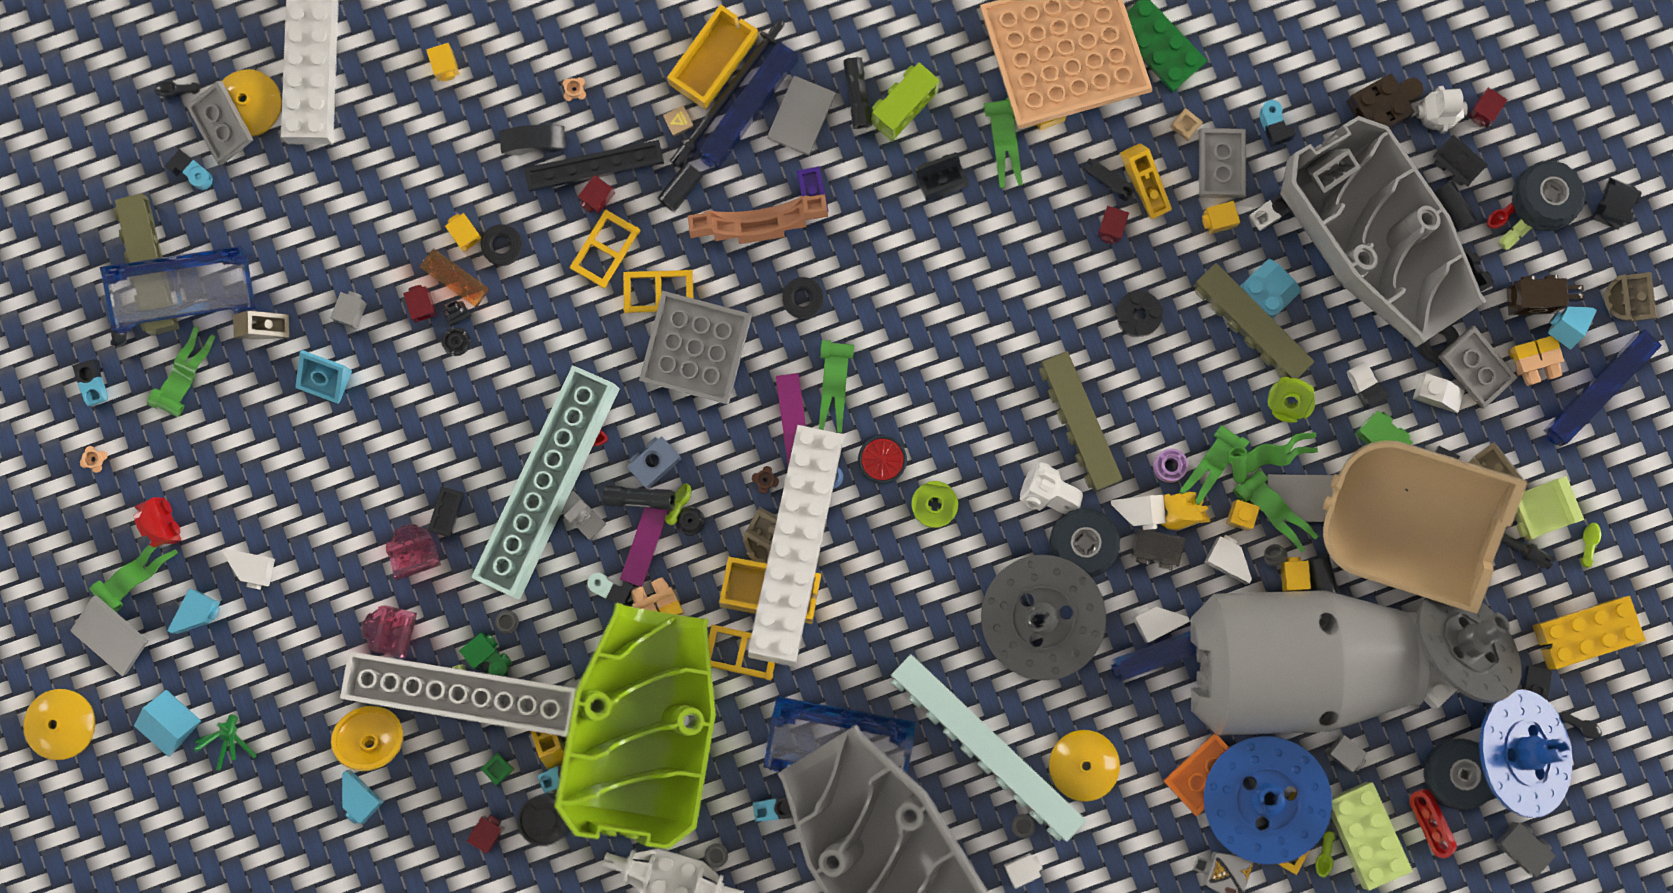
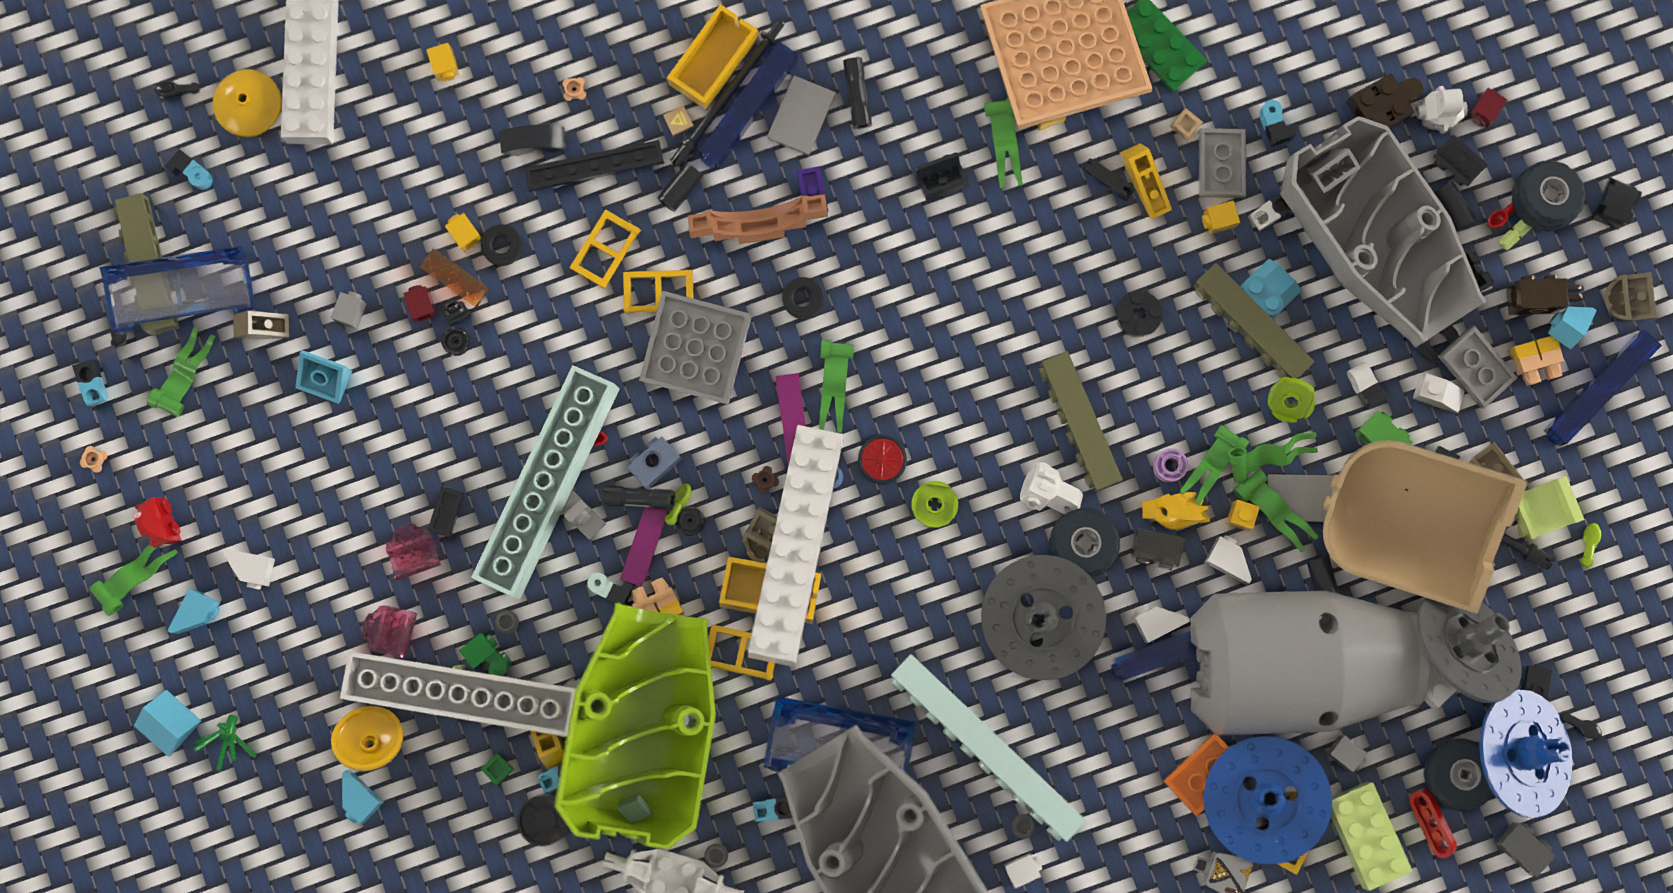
(73, 729): yellow dish -> none
(109, 635): light grey tile -> none
(219, 122): light grey tile -> none
(486, 833): dark red brick -> none
(595, 195): dark red brick -> none
(634, 808): none -> sand green tile
(904, 101): lime brick -> none
(1067, 762): yellow dish -> none
(1112, 225): dark red brick -> none
(1142, 511): white slope -> none
(1275, 555): dark grey plate -> none
(1295, 575): yellow brick -> none
(1324, 861): lime piece -> none
(1589, 632): yellow piece -> none

